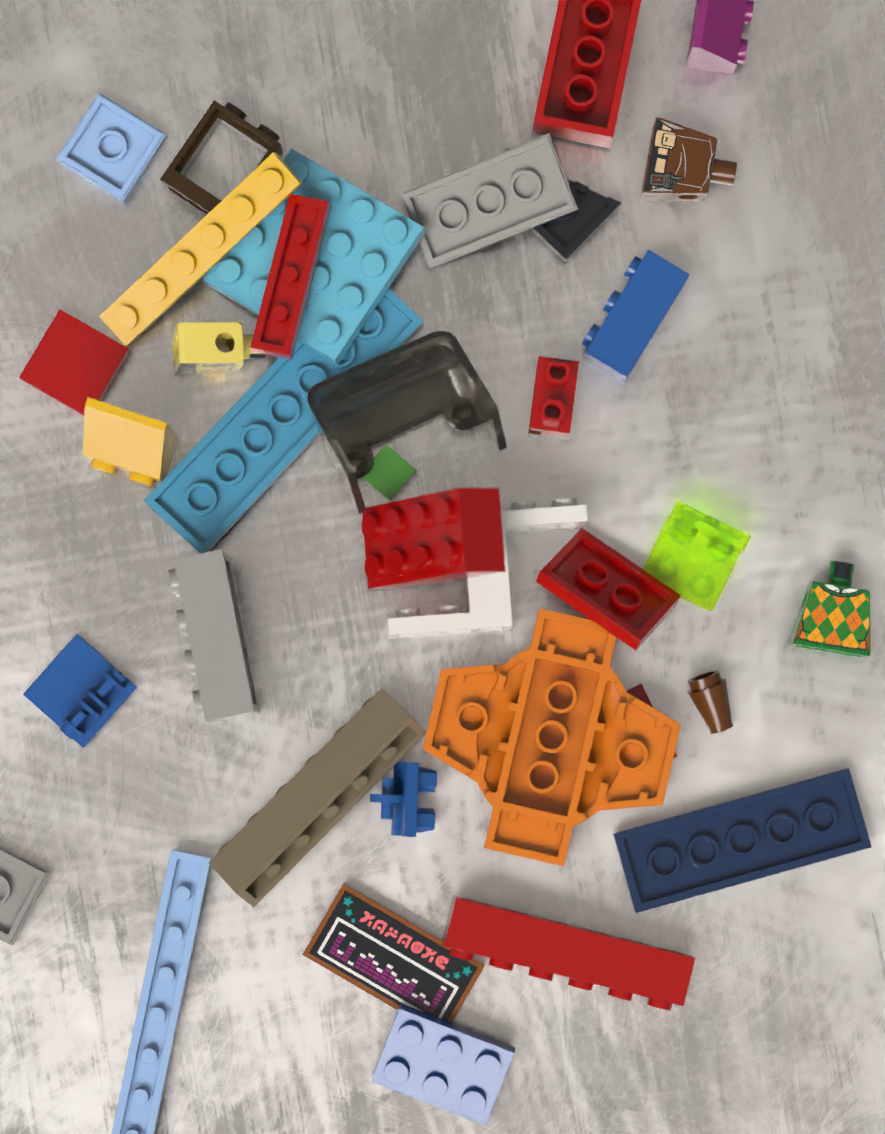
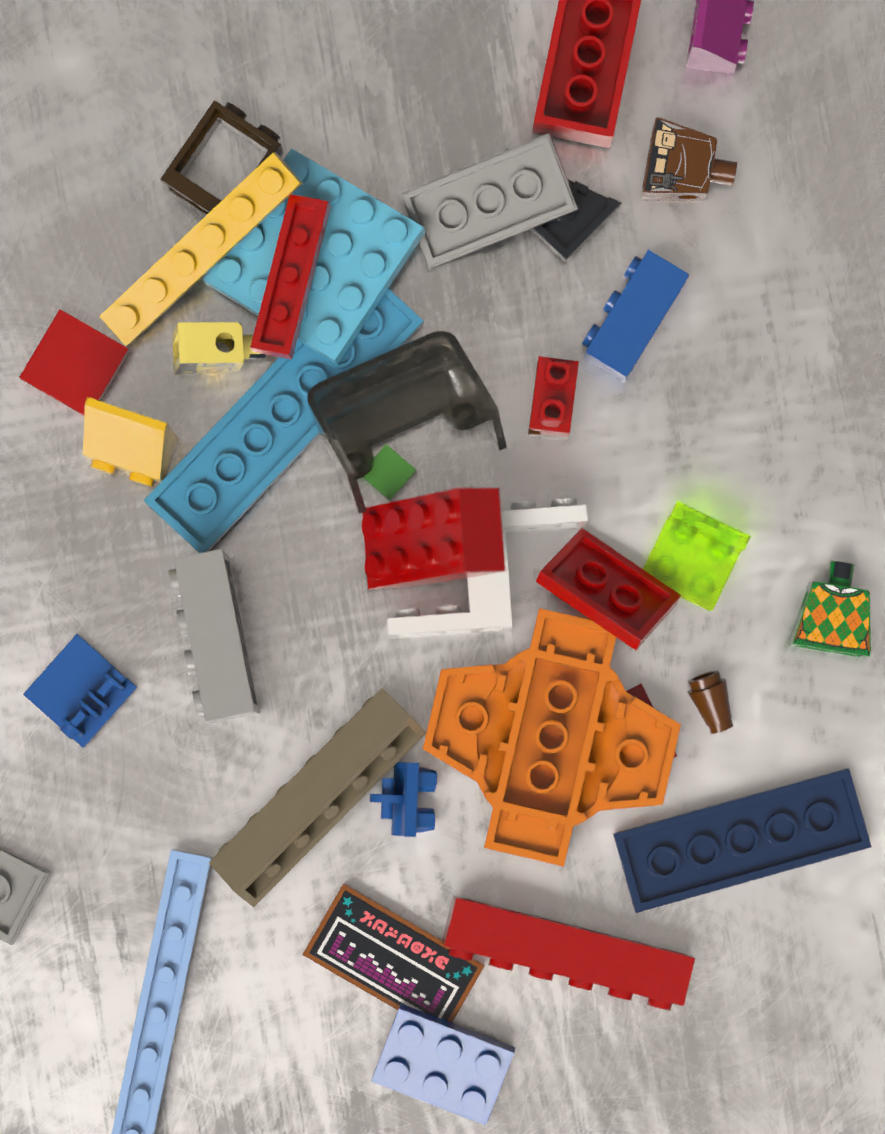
(111, 148): light blue tile -> none

